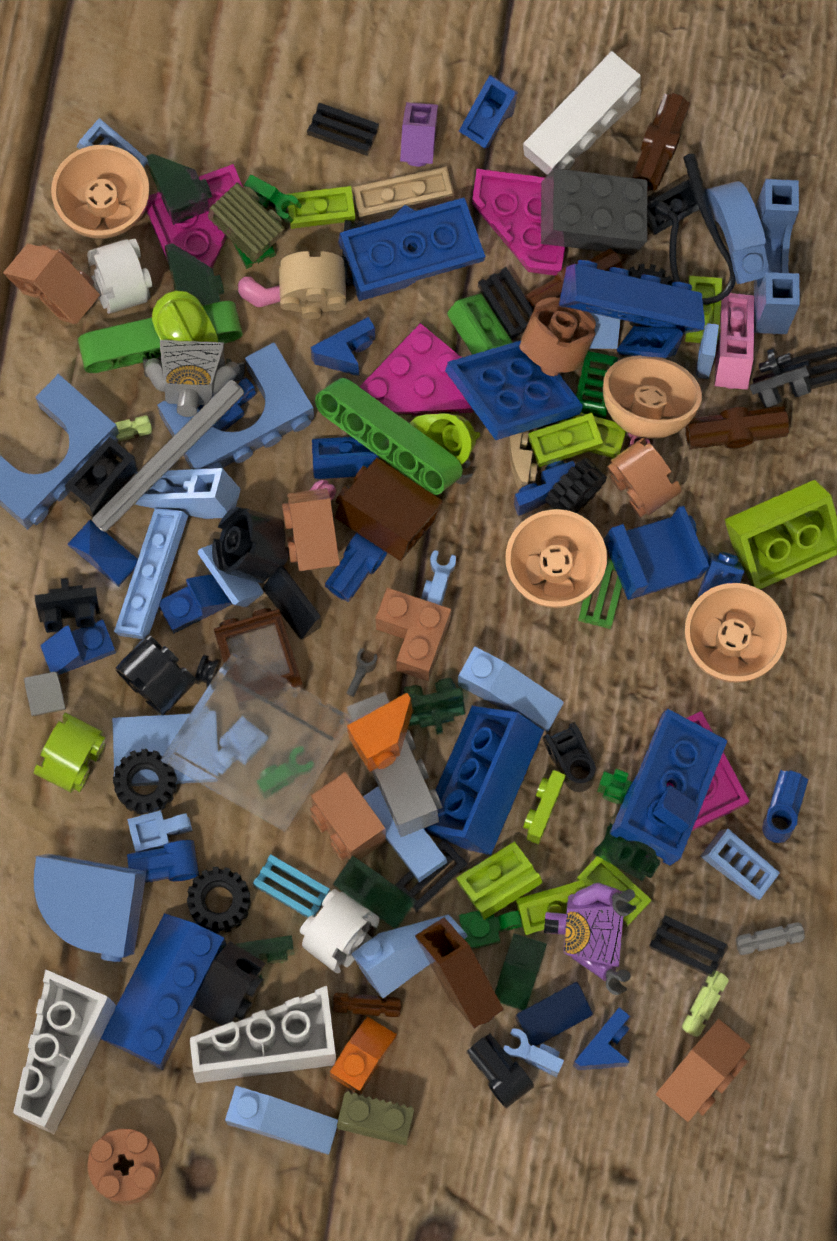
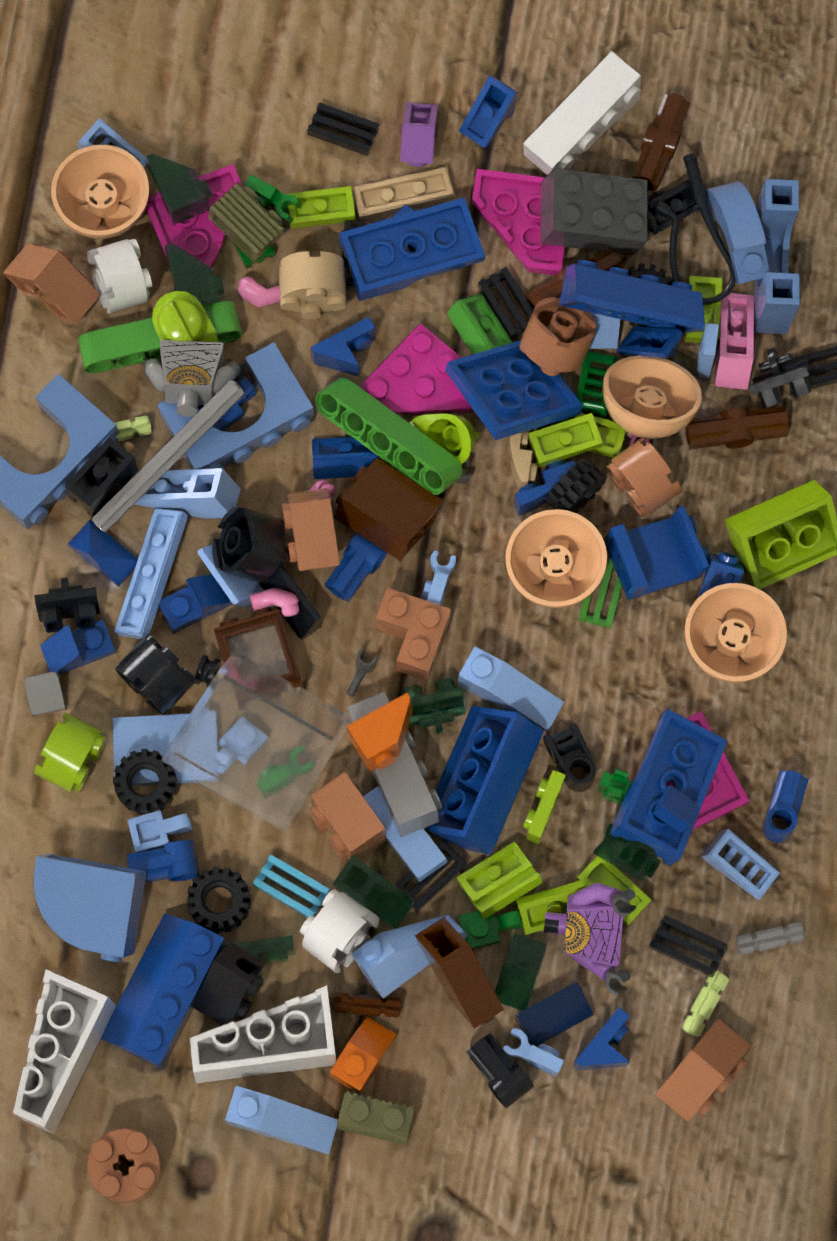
(276, 597): none -> bright pink arm

